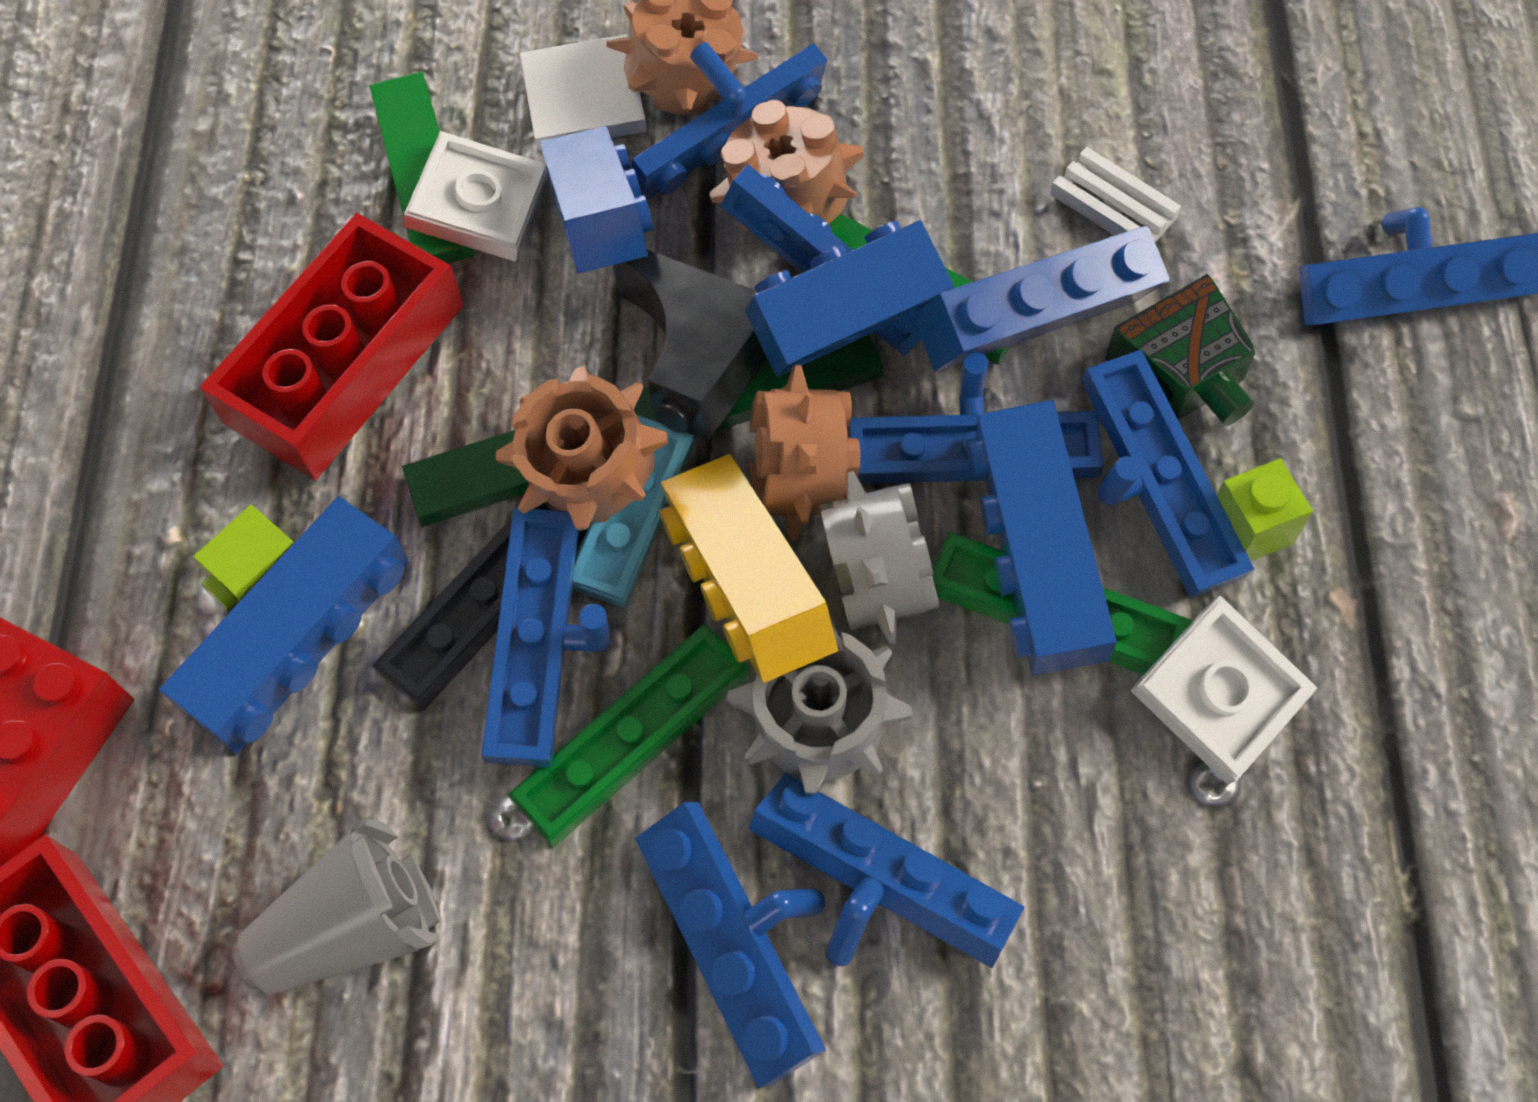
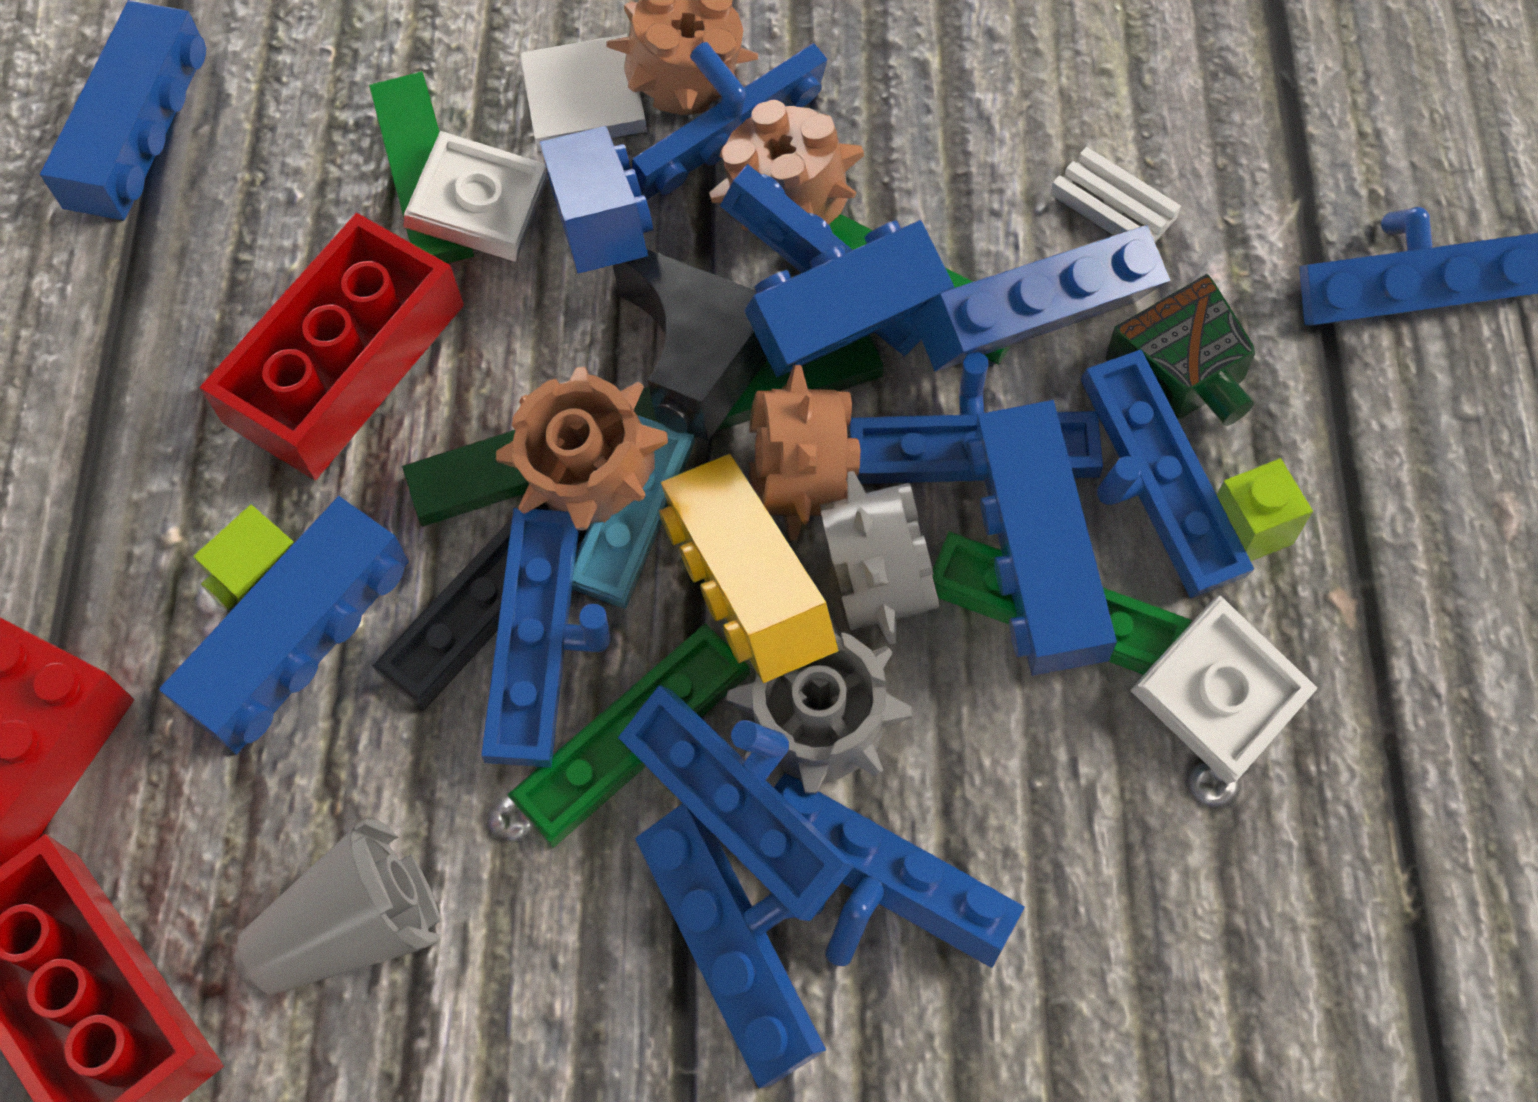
(125, 111): none -> blue brick
(737, 800): none -> blue plate

